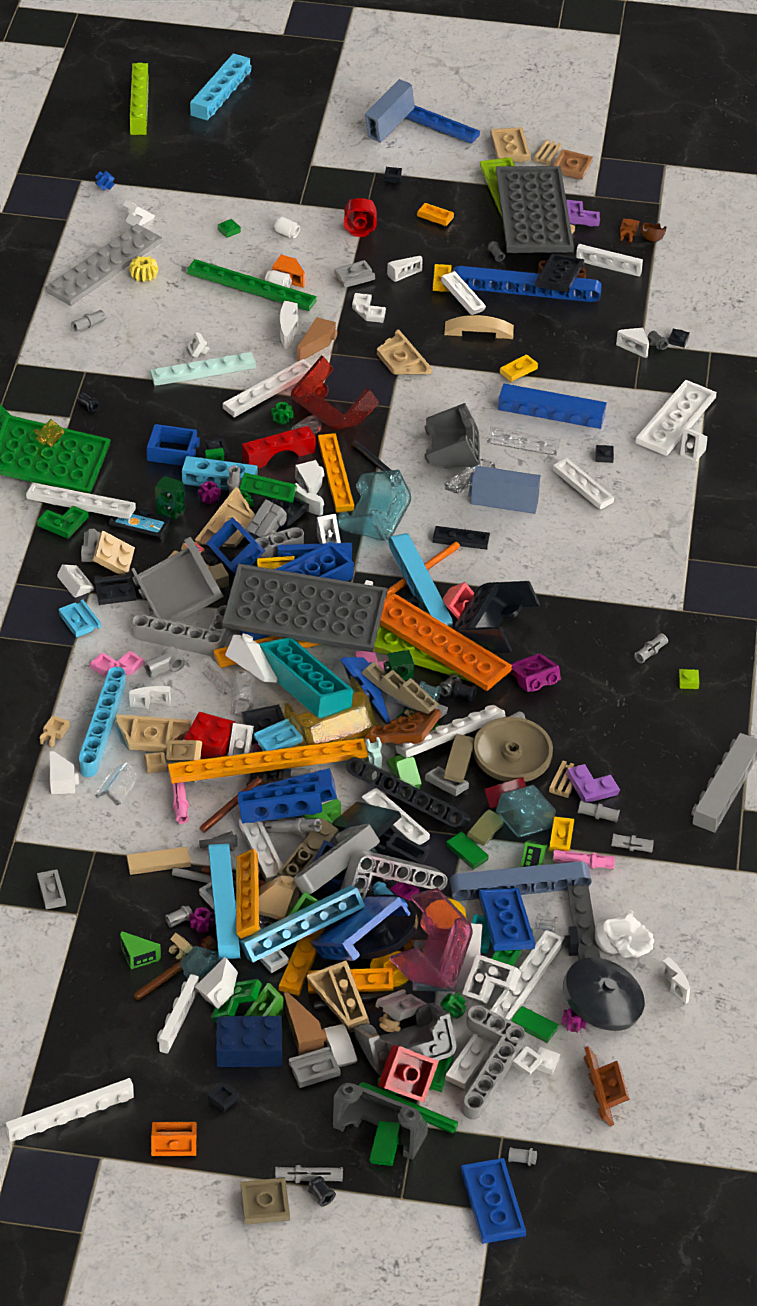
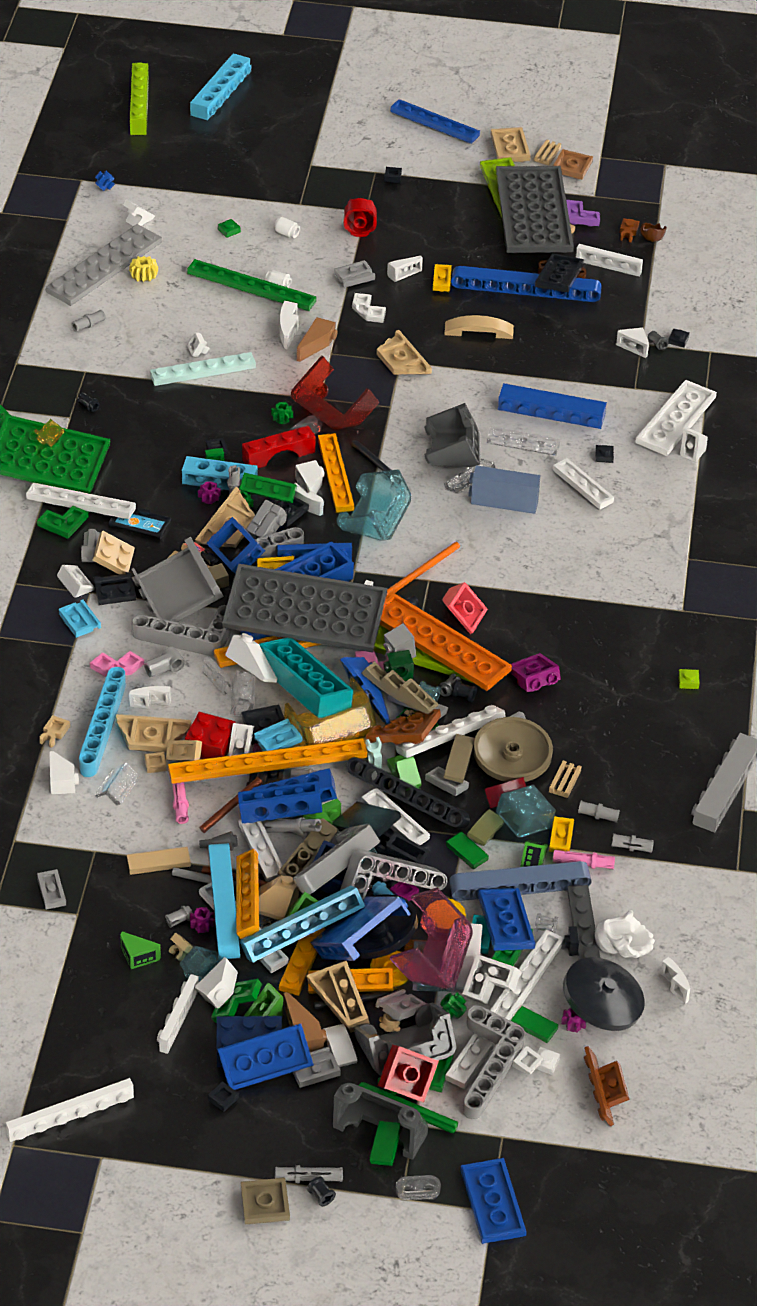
(170, 497): dark green brick -> none
(172, 435): blue window -> none
(173, 1142): orange tile -> none
(207, 943): reddish brown piece -> none
(265, 1056): none -> blue tile
(266, 388): white plate -> none
(292, 267): orange slope -> none
(327, 529): white slope -> none
(389, 110): sand blue brick -> none
(400, 640): none -> light grey brick
(417, 1187): none -> clear plate
(418, 578): medium azure beam -> none
(435, 214): light orange plate -> none
(463, 293): white plate -> none
(464, 537): black tile -> none
(489, 607): black windscreen -> none
(494, 248): dark grey pin -> none
(519, 368): yellow plate -> none
(522, 1156): light grey pin -> none
(589, 788): medium lavender plate -> none
(657, 642): light grey pin -> none

